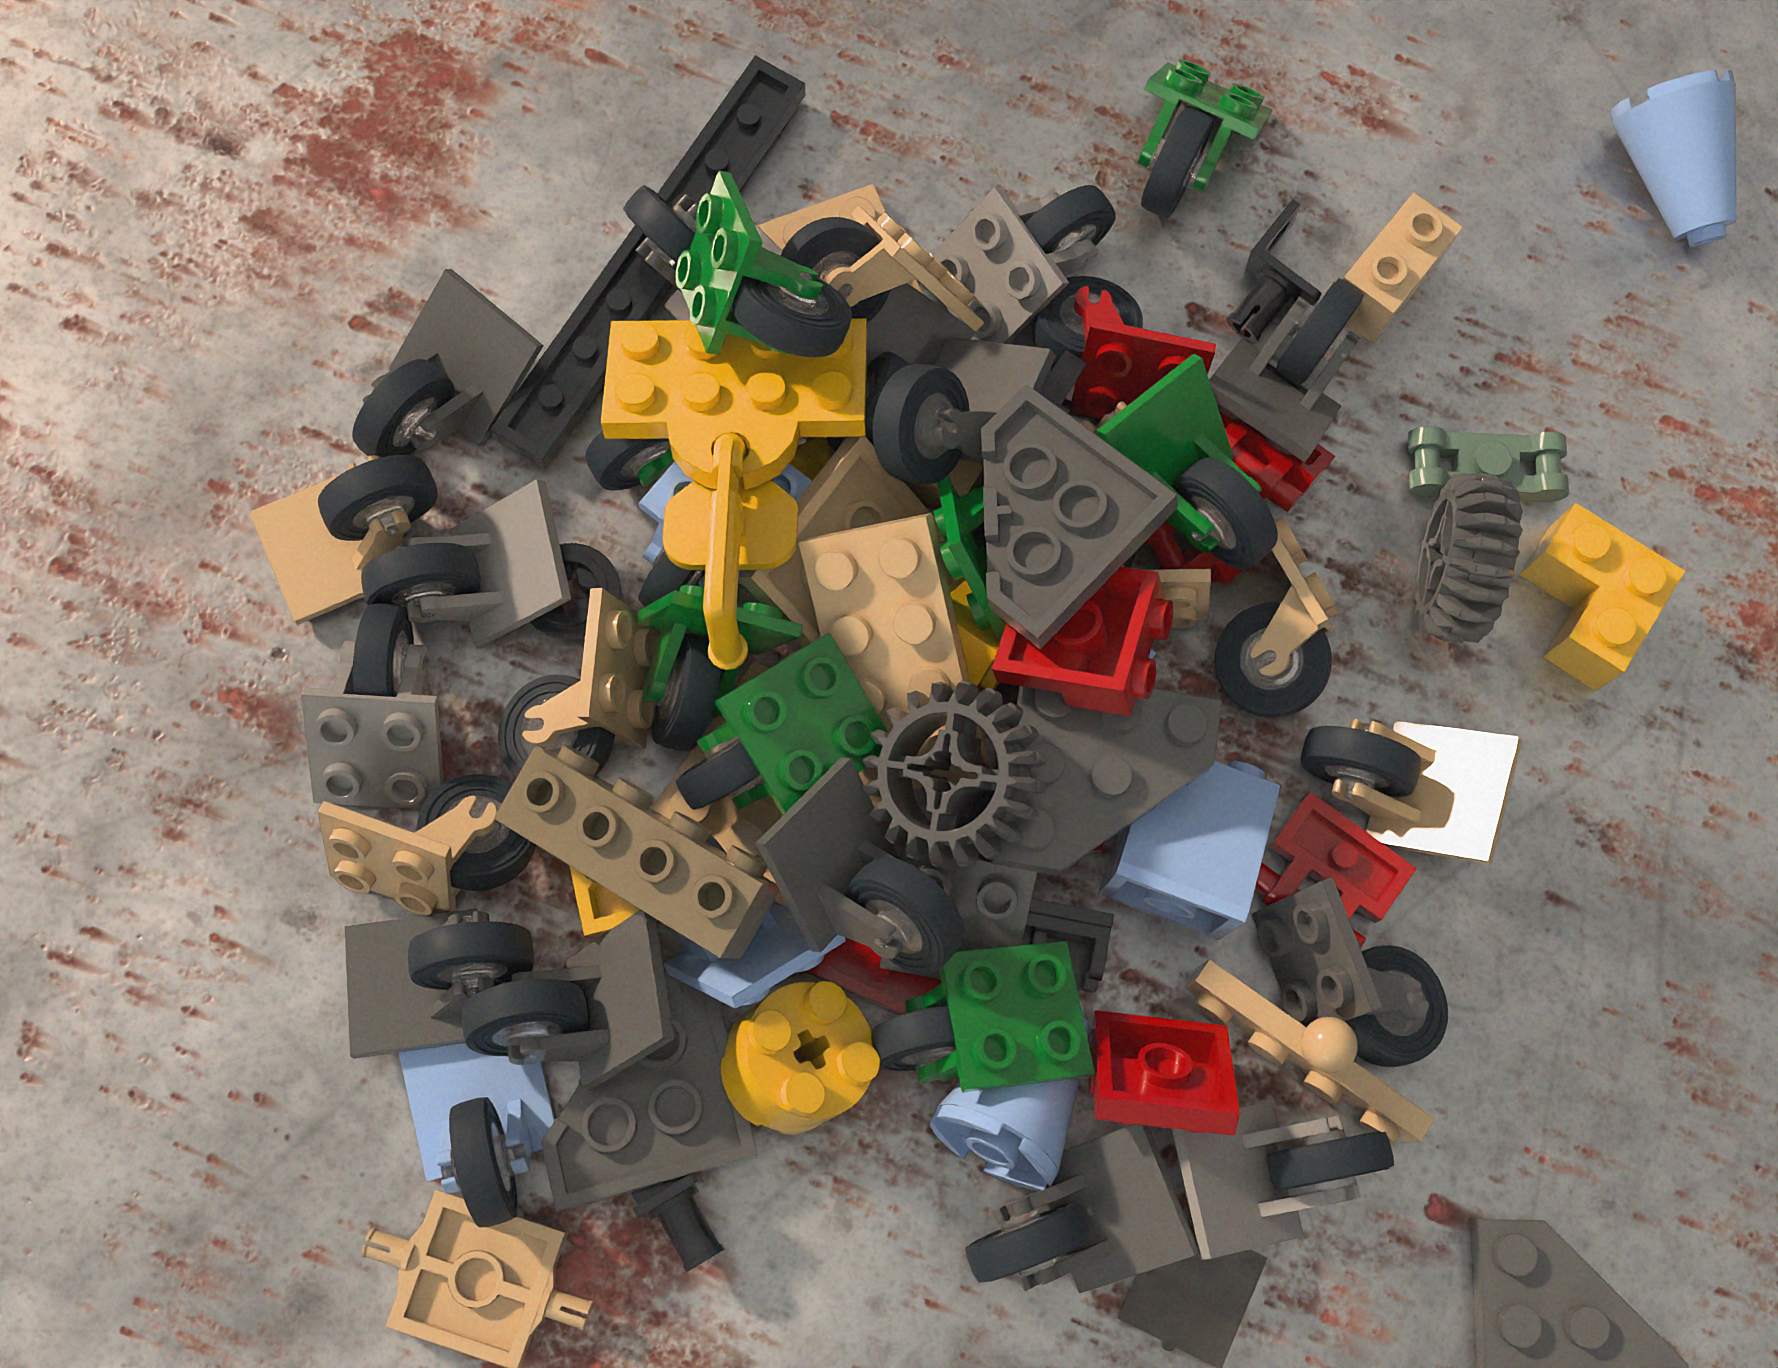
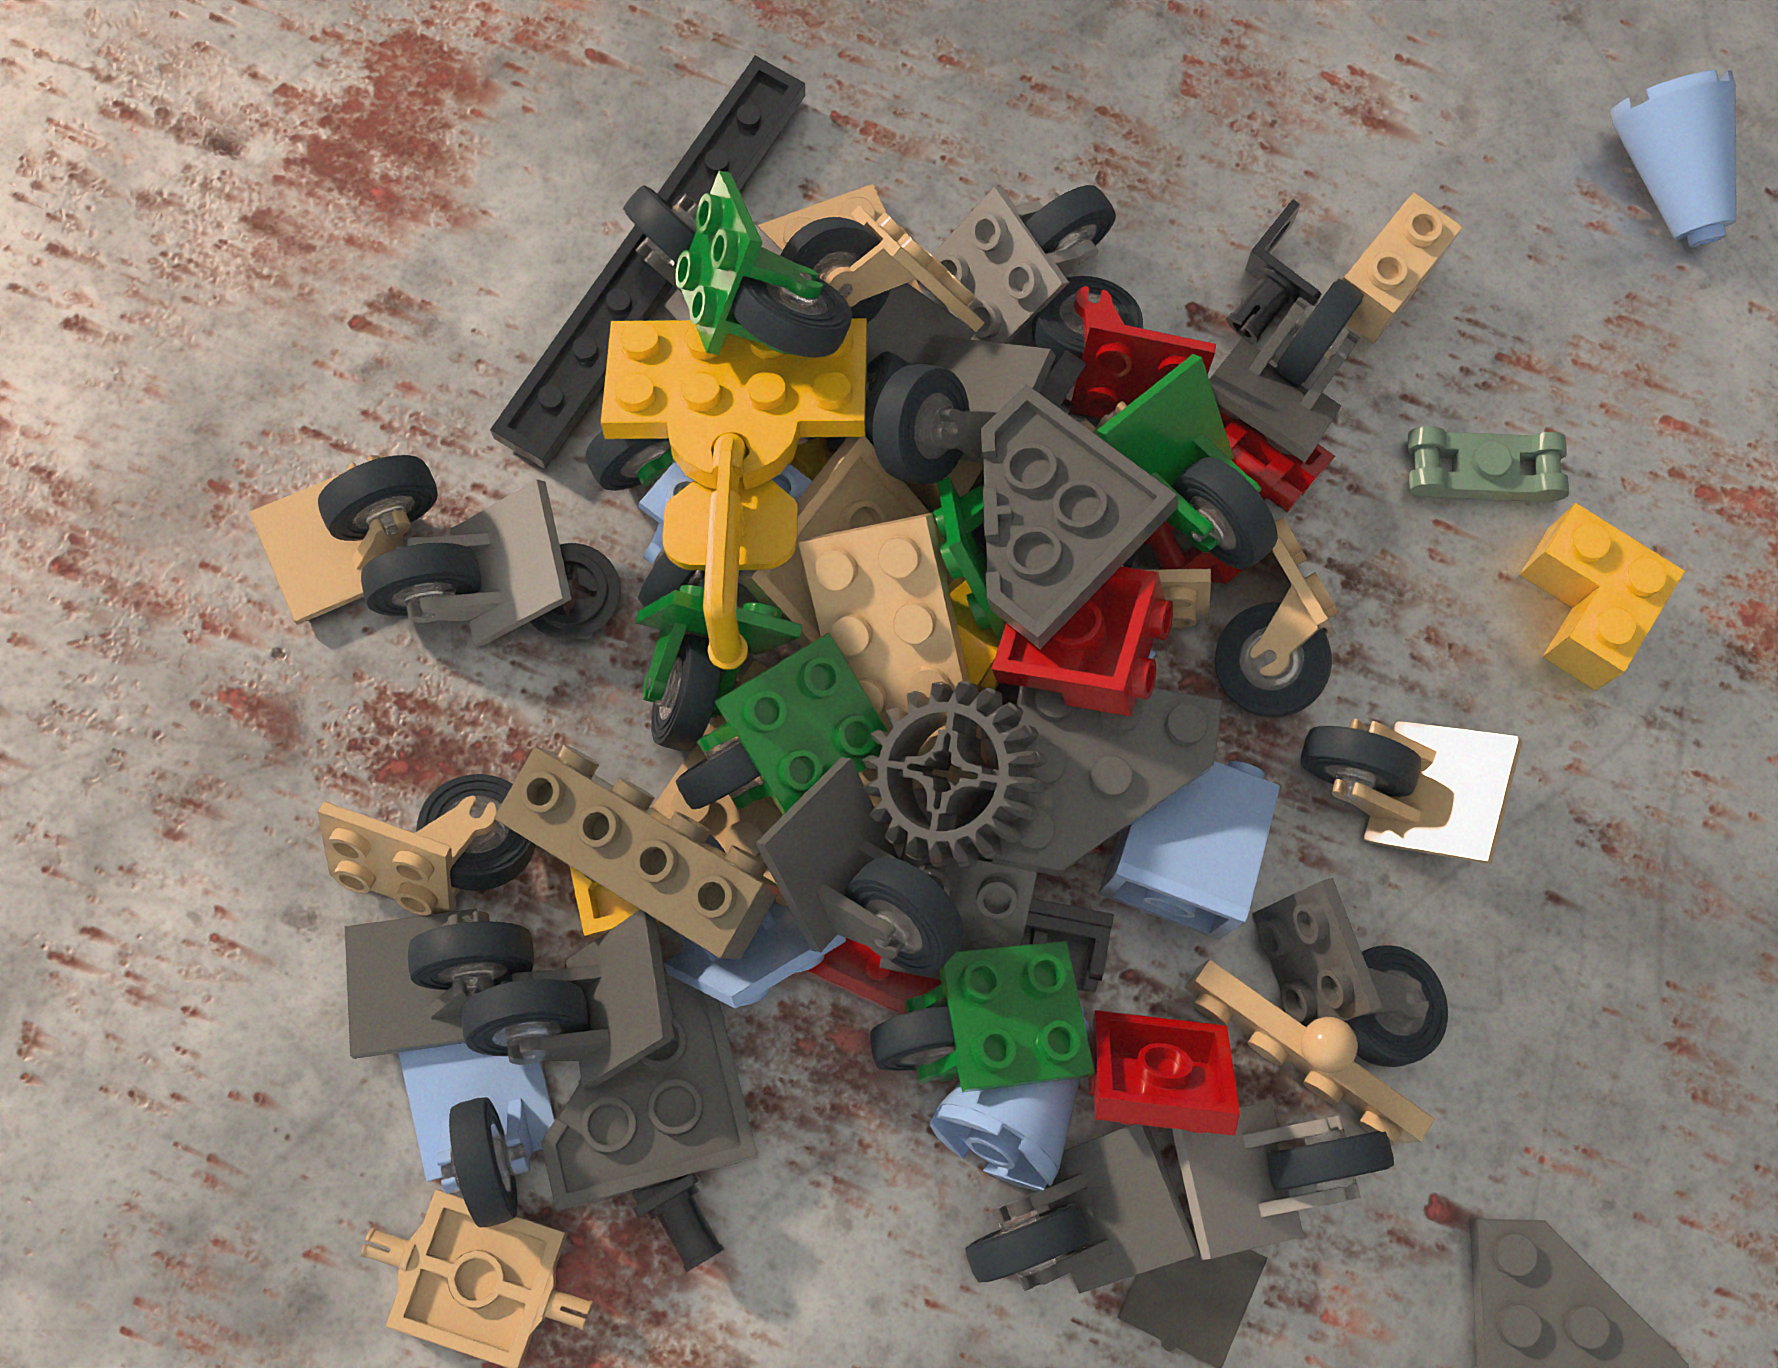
(374, 731): light grey plate -> none
(448, 374): dark grey plate -> none
(591, 711): tan plate -> none
(826, 1036): yellow brick -> none
(1179, 159): plate -> none
(1328, 846): red plate -> none
(1468, 557): dark grey gear -> none

